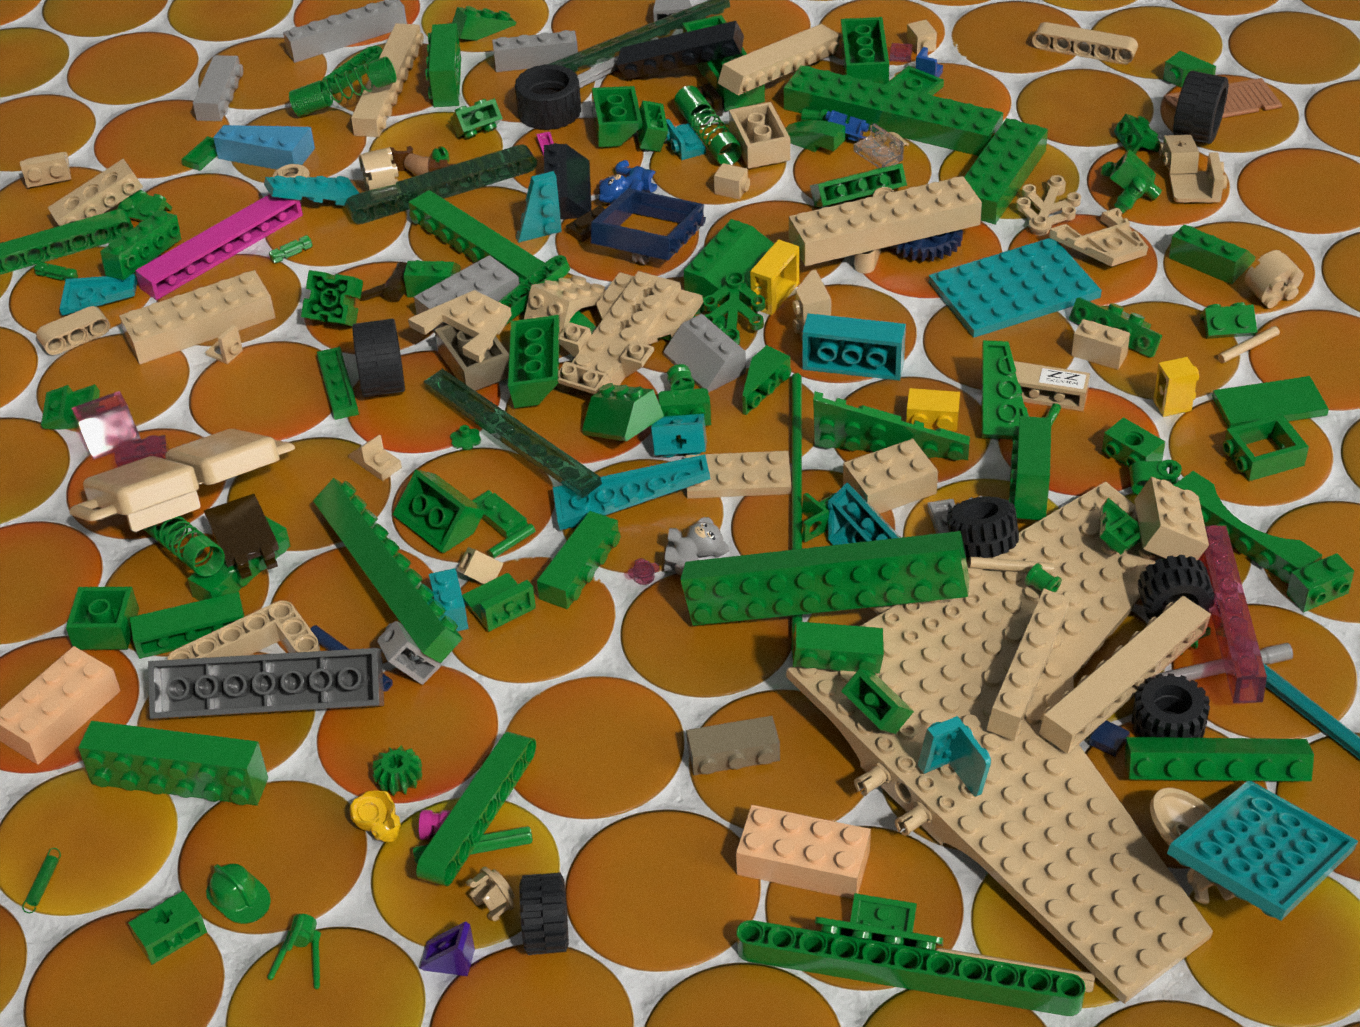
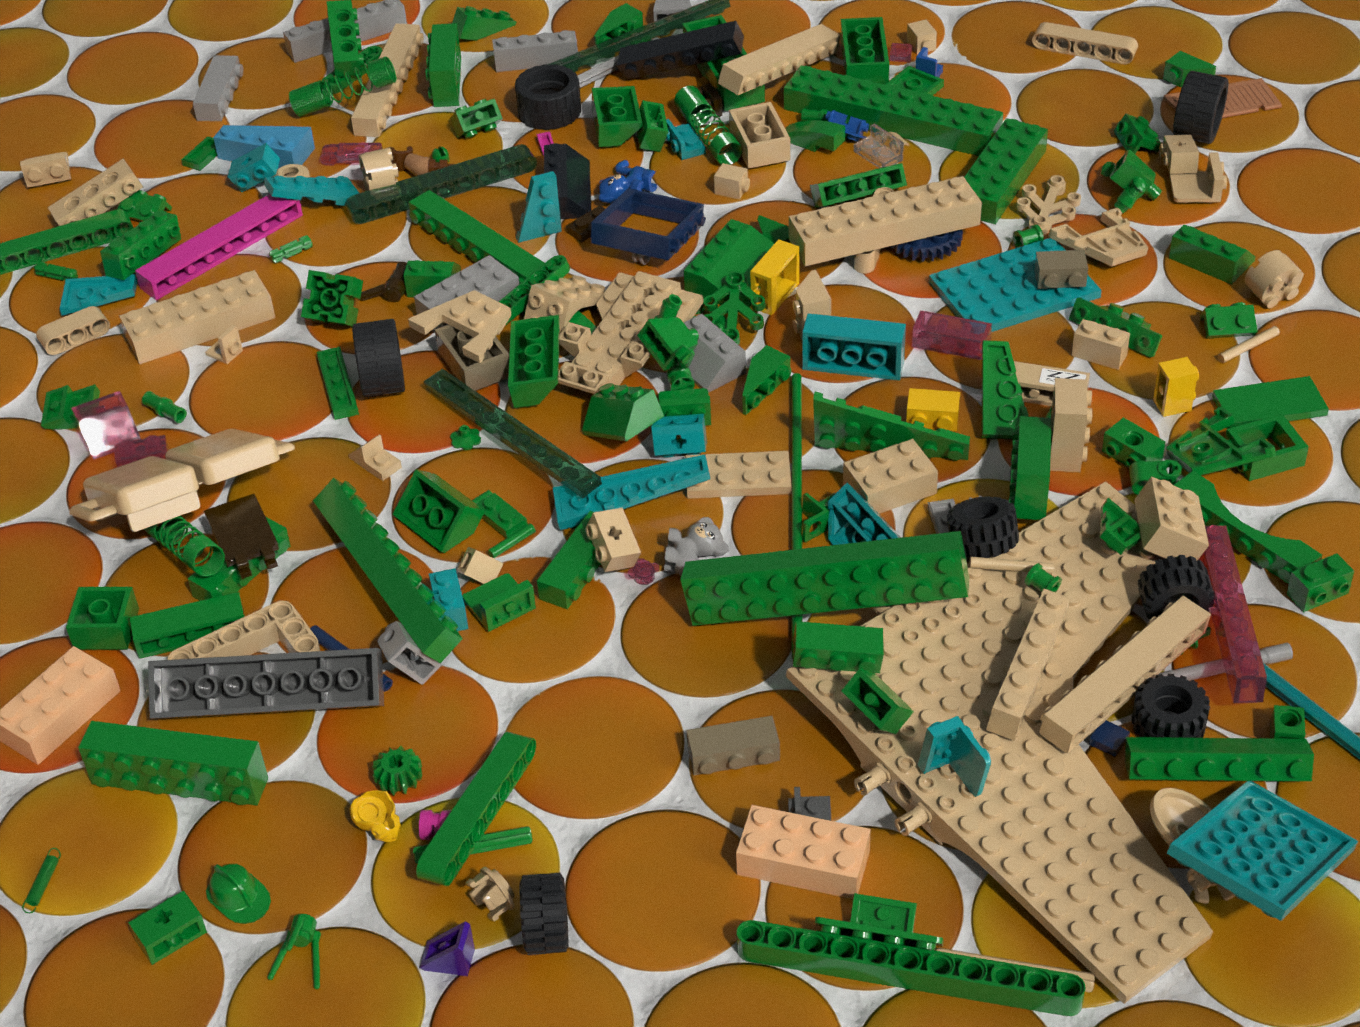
(164, 407): none -> green pin
(253, 167): none -> teal brick
(343, 37): none -> green brick
(346, 152): none -> clear pink hinge
(613, 540): none -> tan brick
(619, 22): none -> green slope
(669, 337): none -> green torso
(773, 230): none -> green slope
(810, 806): none -> dark grey bracket
(950, 334): none -> clear pink brick
(1028, 236): none -> green bush
(1061, 269): none -> dark tan brick
(1069, 424): none -> tan brick
(1210, 452): none -> green wing
(1287, 722): none -> green brick

